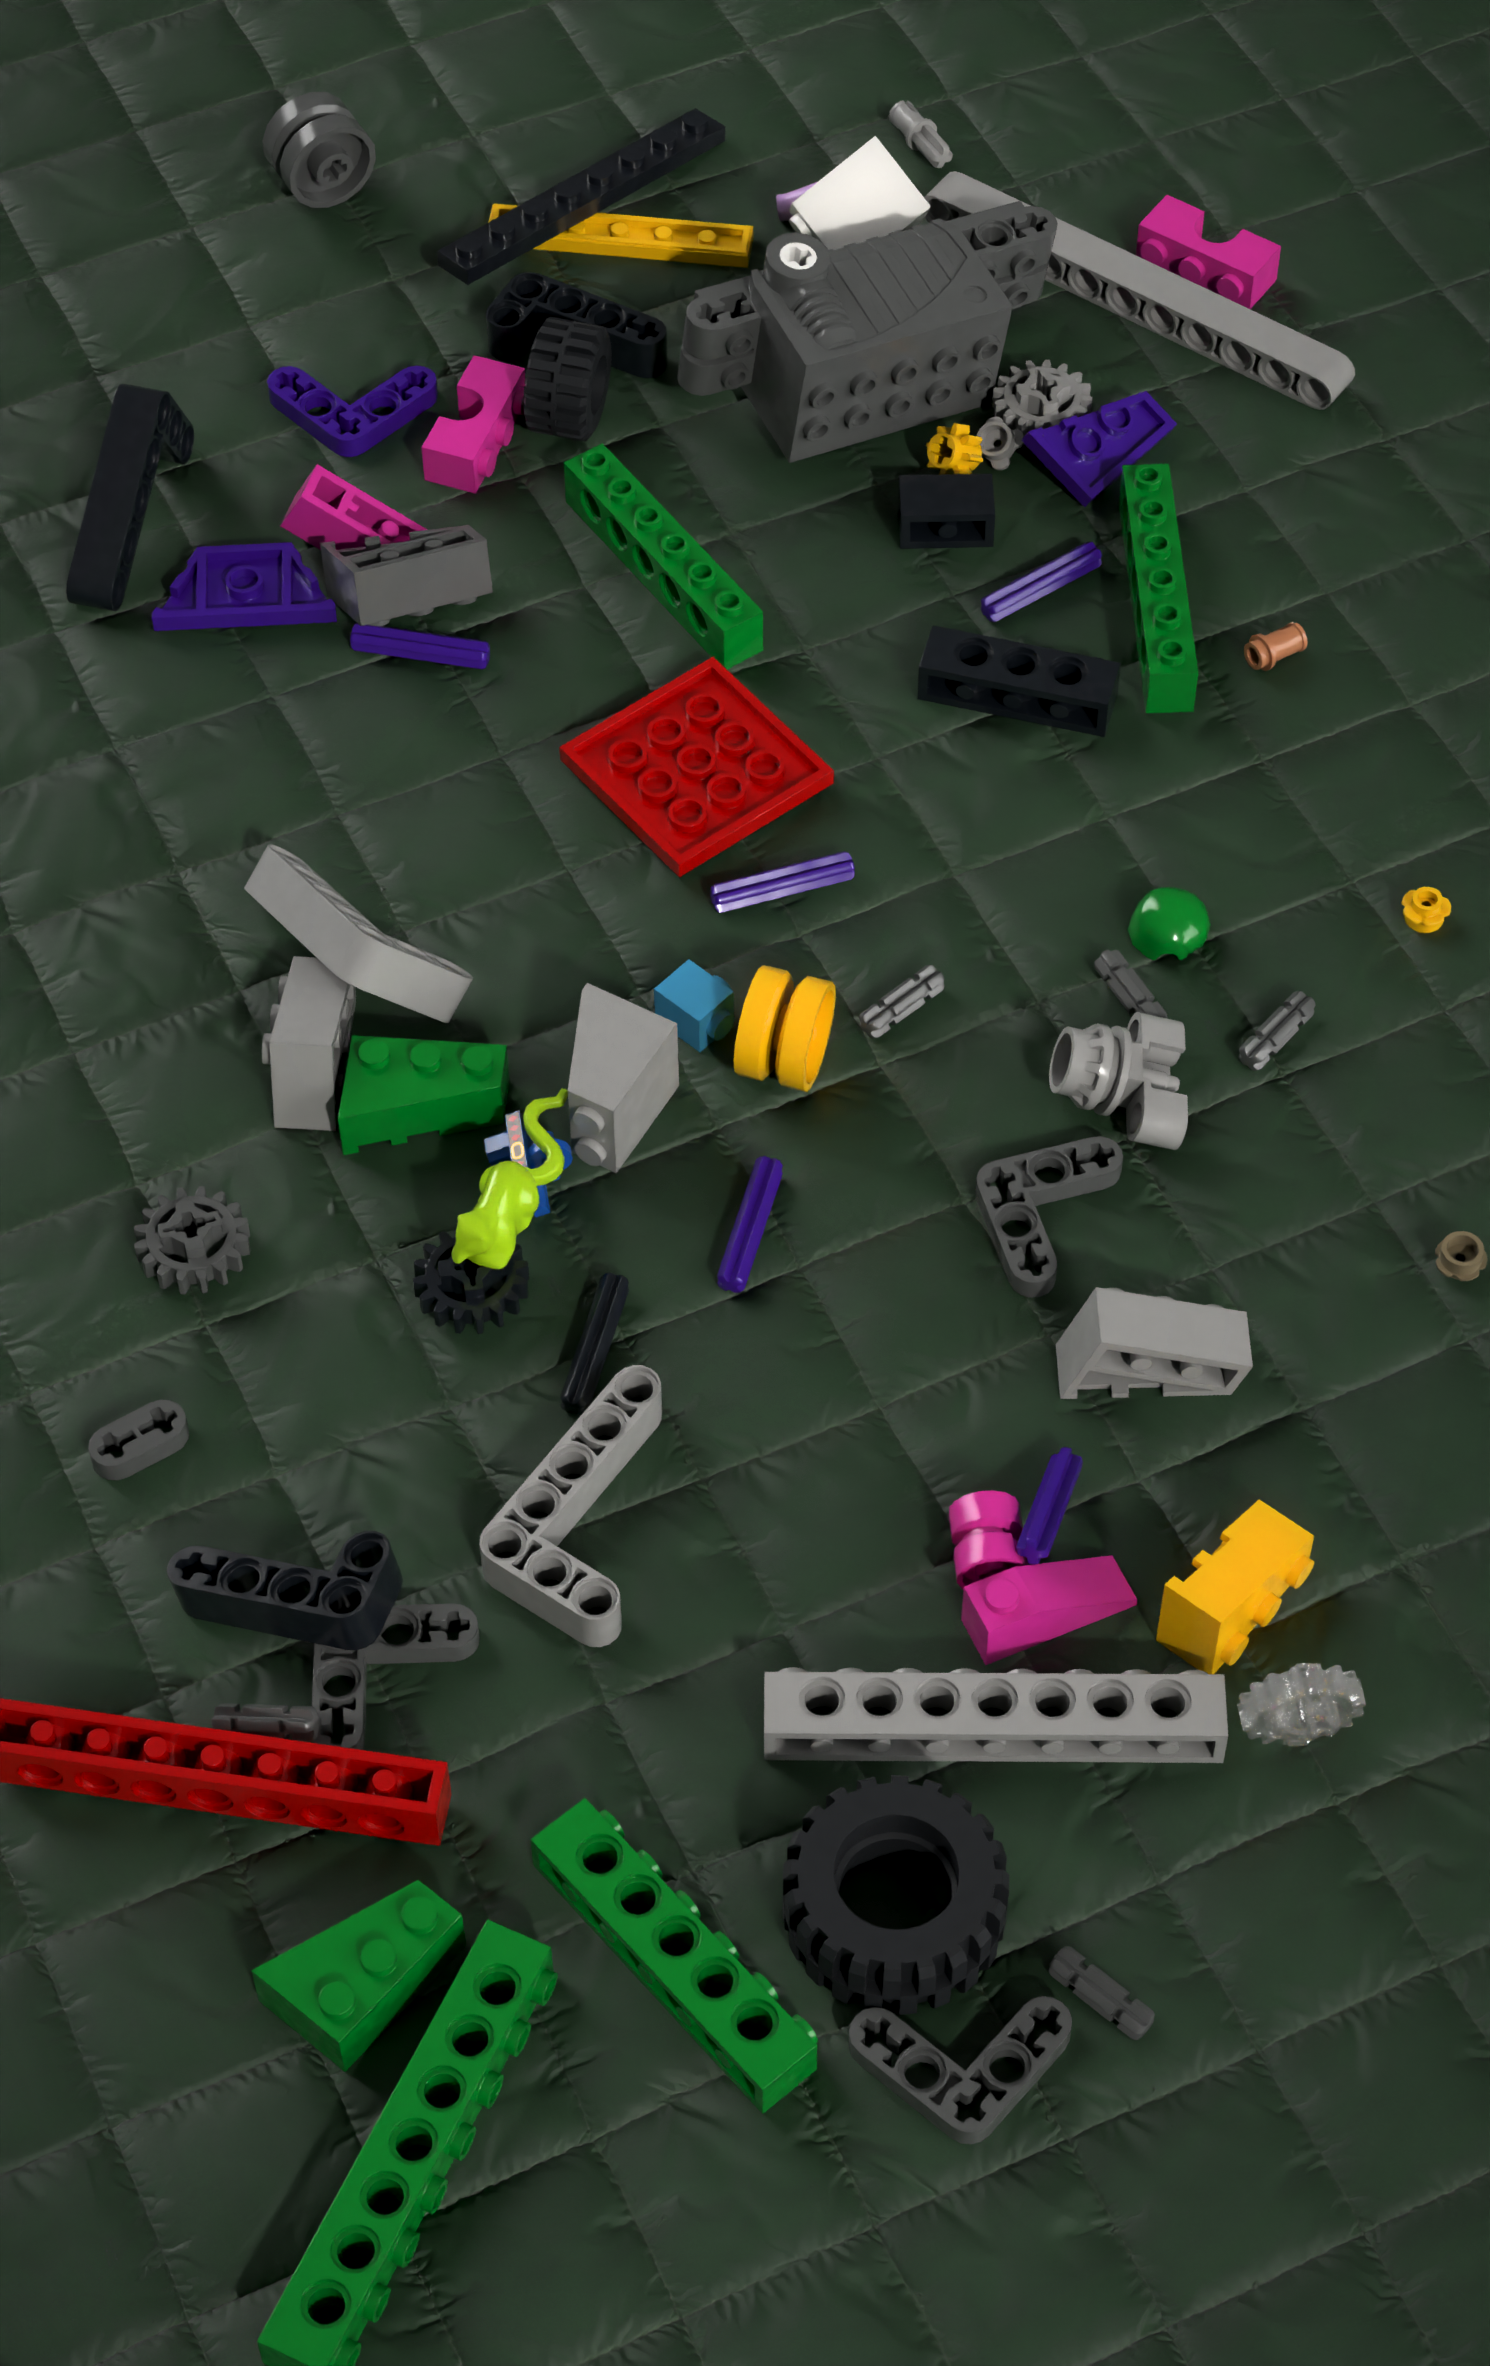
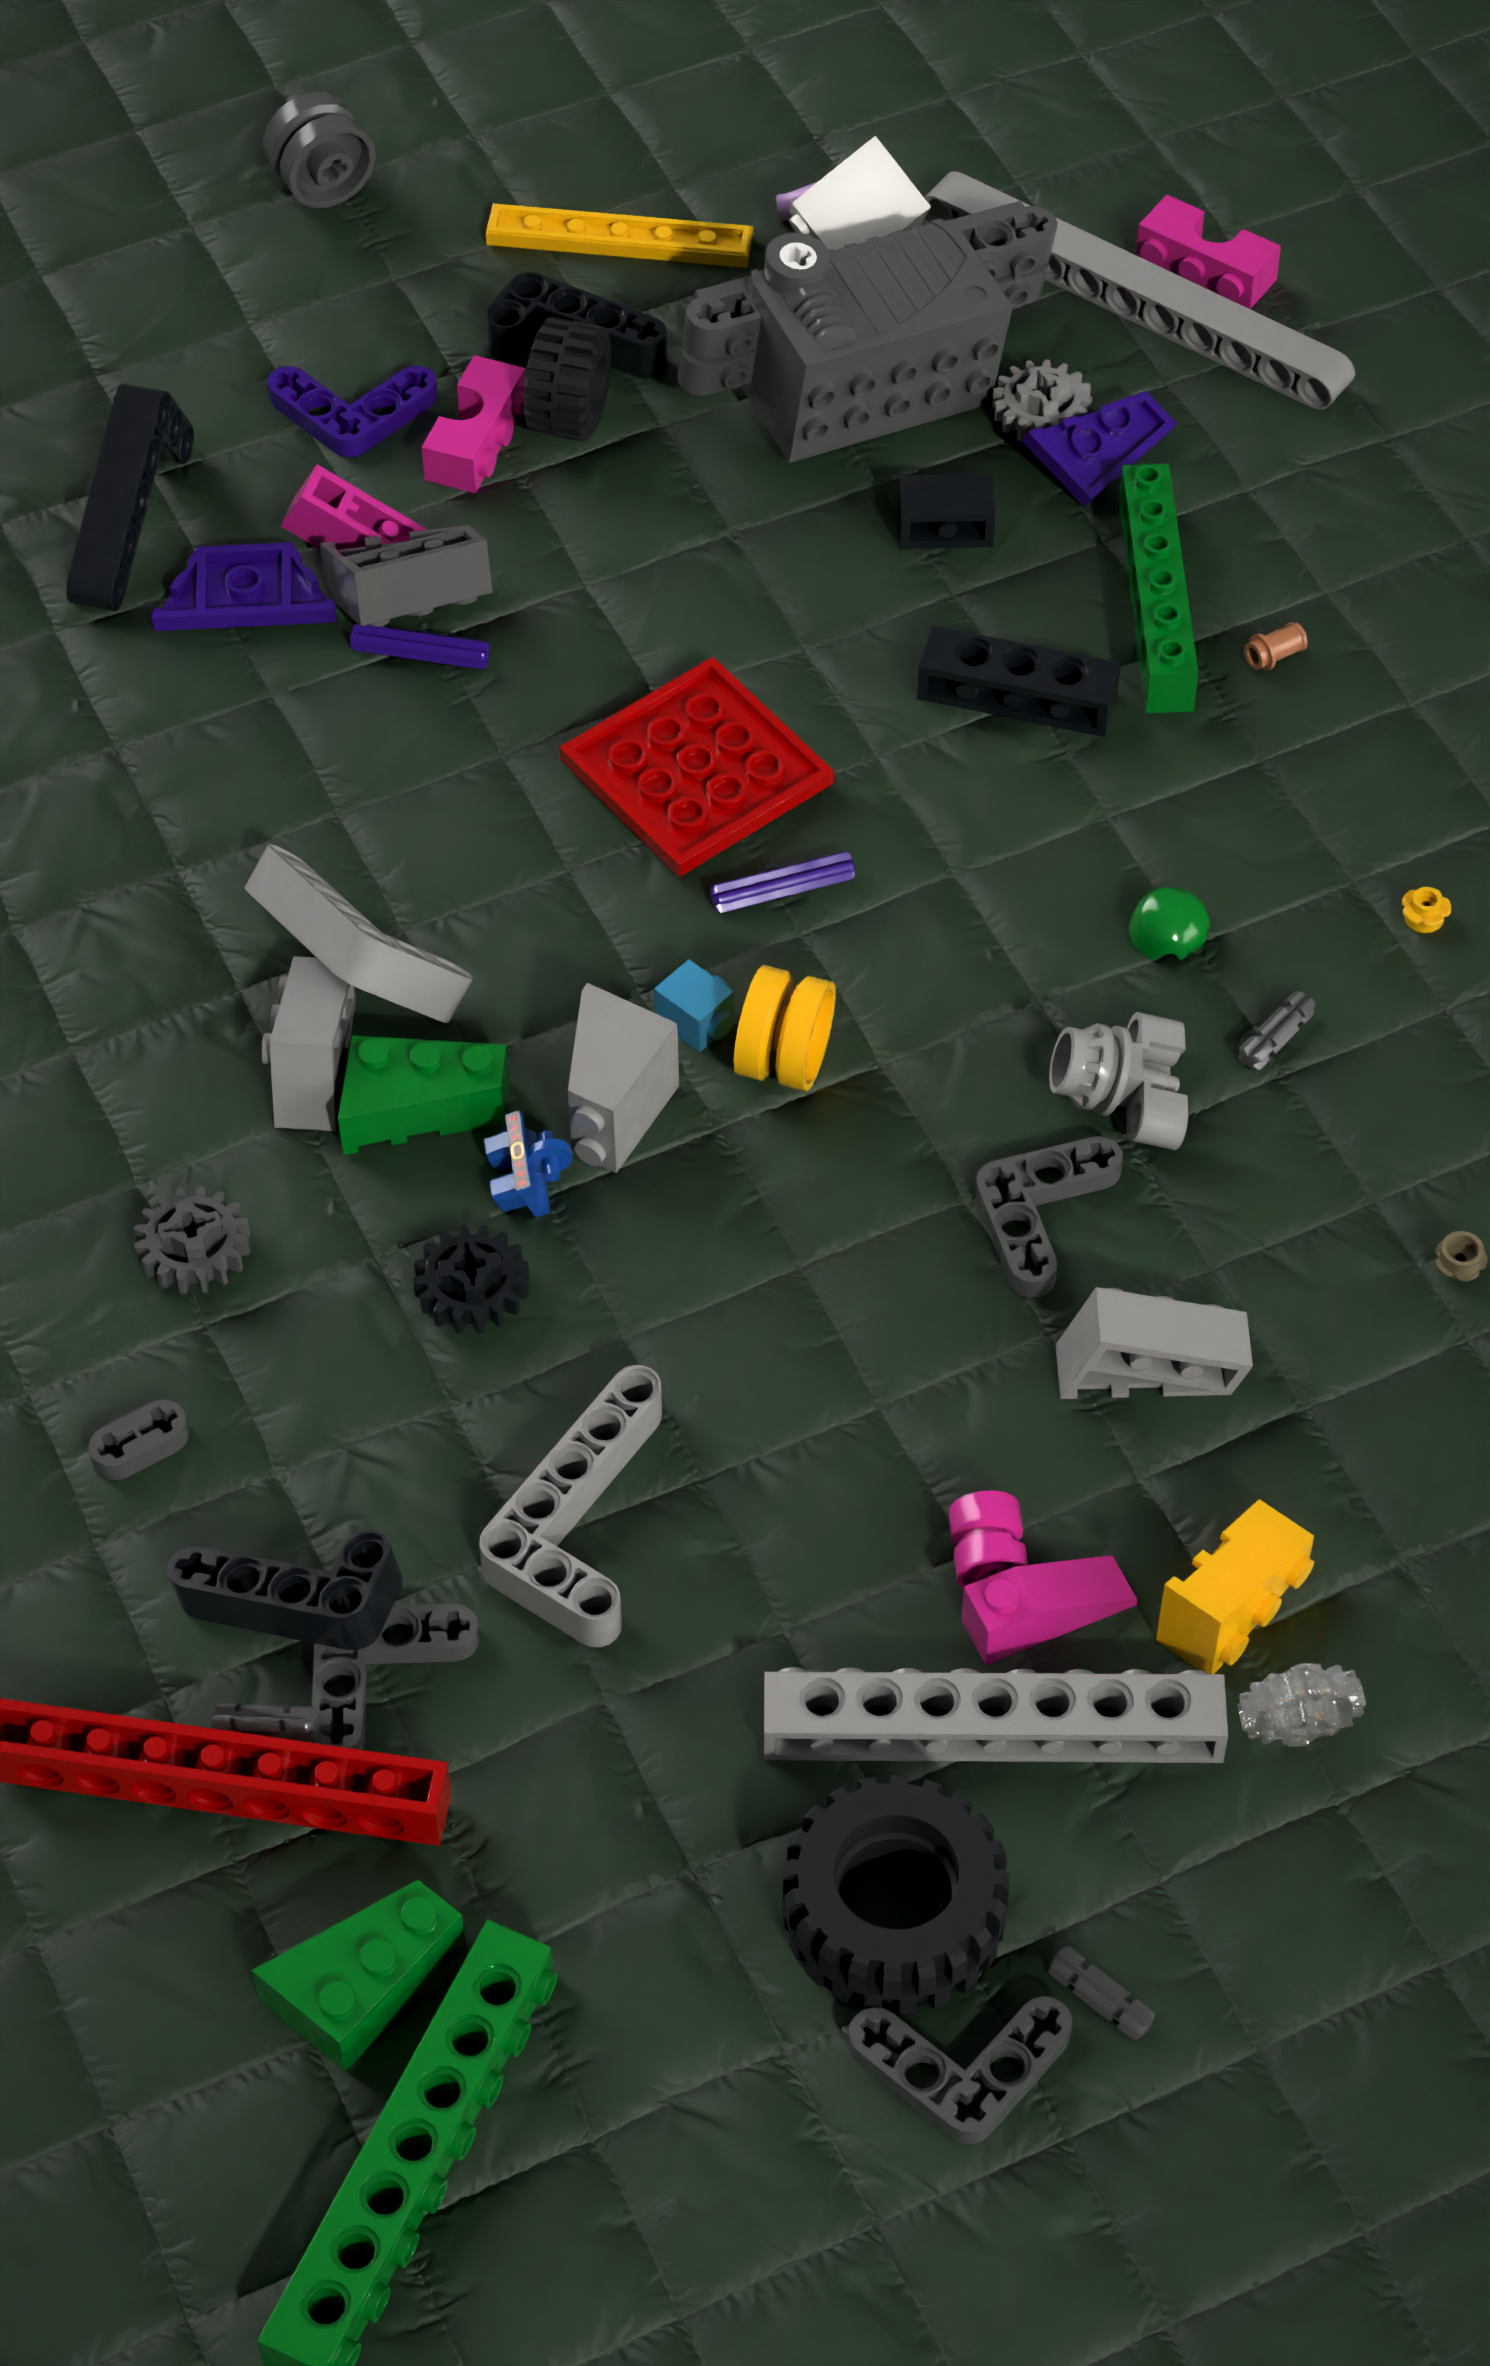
(509, 1196): lime animal -> none
(580, 196): black plate -> none
(594, 1343): black axle -> none
(663, 556): green brick -> none
(750, 1224): dark purple axle -> none
(759, 2068): green brick -> none
(901, 1001): axle -> none
(920, 133): light grey axle -> none
(954, 450): yellow gear -> none
(994, 430): light grey plate -> none
(1041, 582): dark purple axle -> none
(1049, 1506): dark purple axle -> none
(1127, 984): dark grey axle -> none

